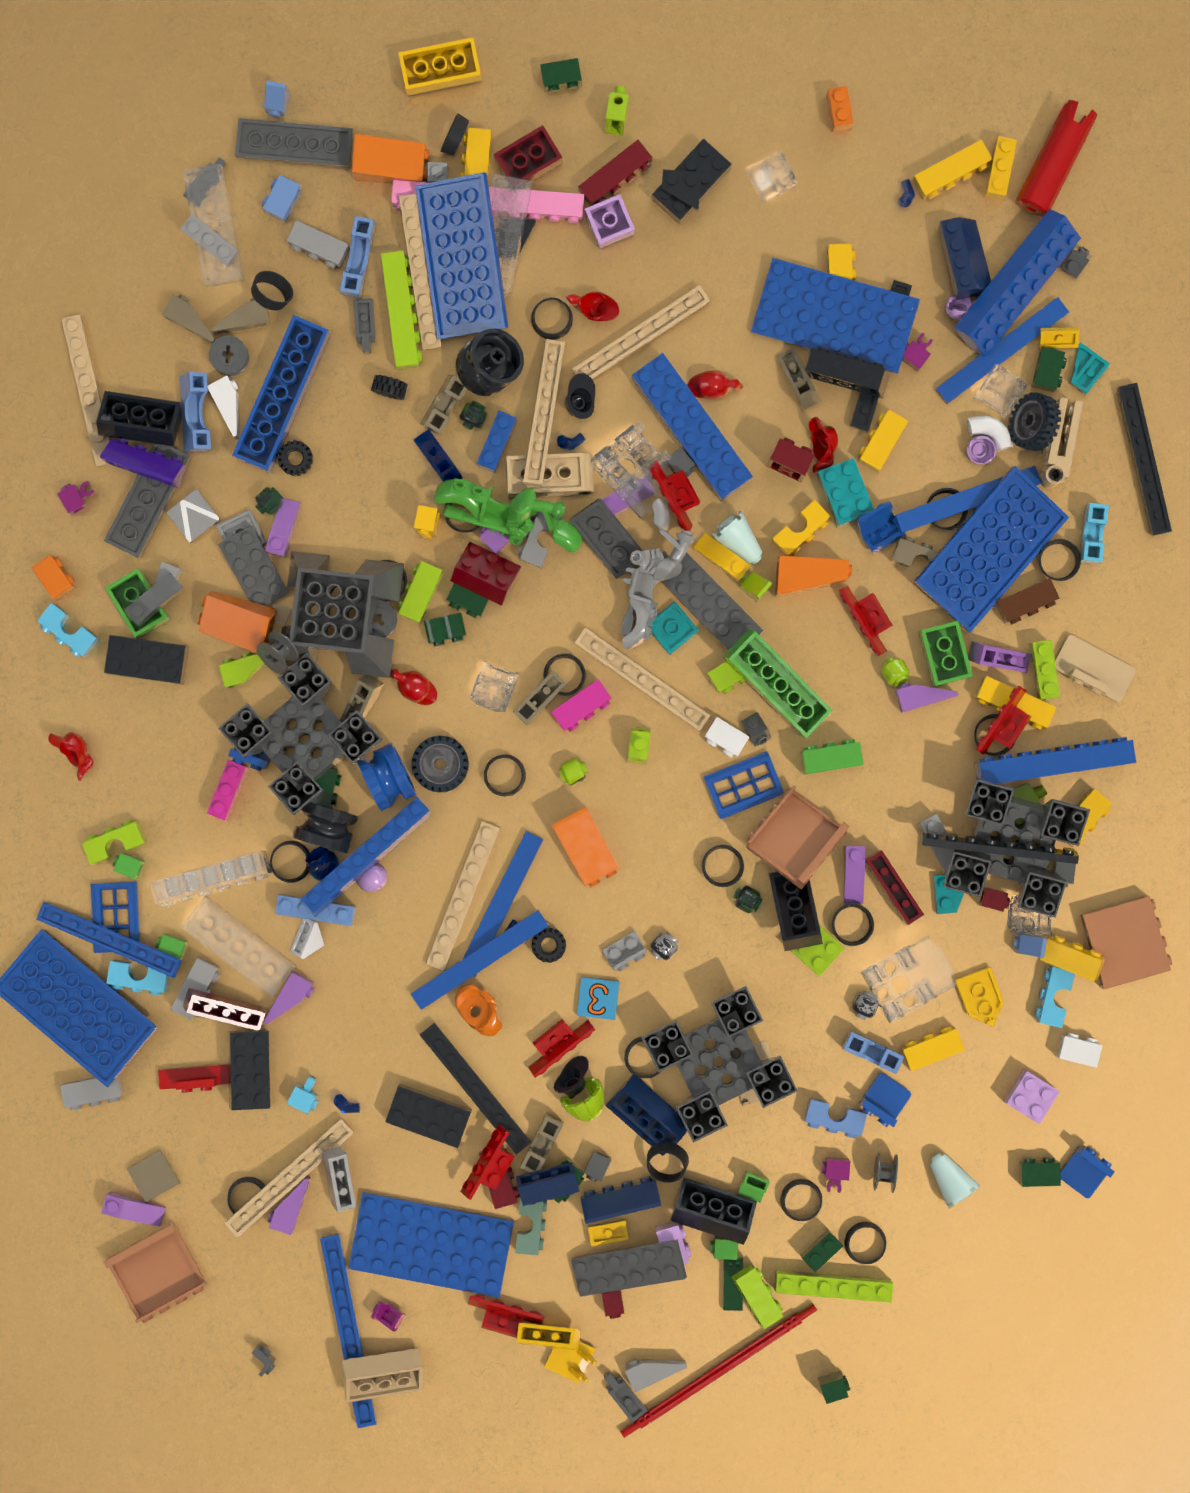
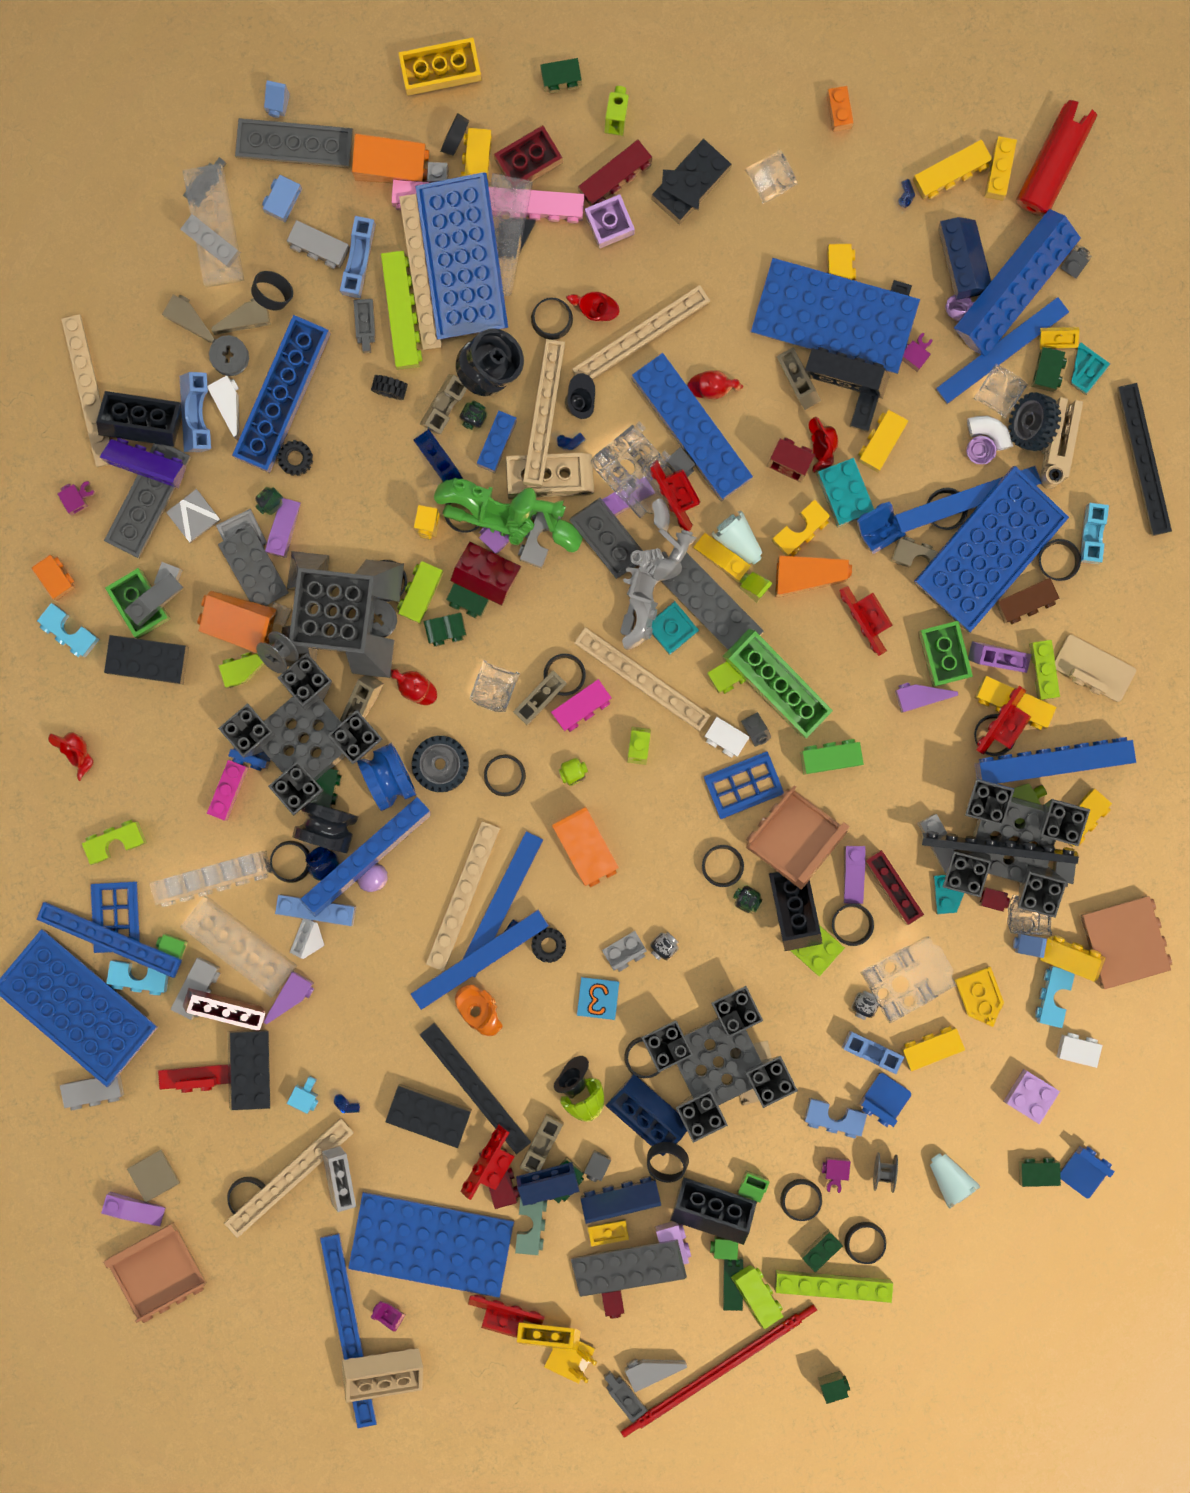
(128, 865): bright green brick -> none
(264, 1355): dark grey bracket -> none
(287, 1213): medium lavender slope -> none
(557, 1043): red bracket -> none
(895, 671): lime head -> none

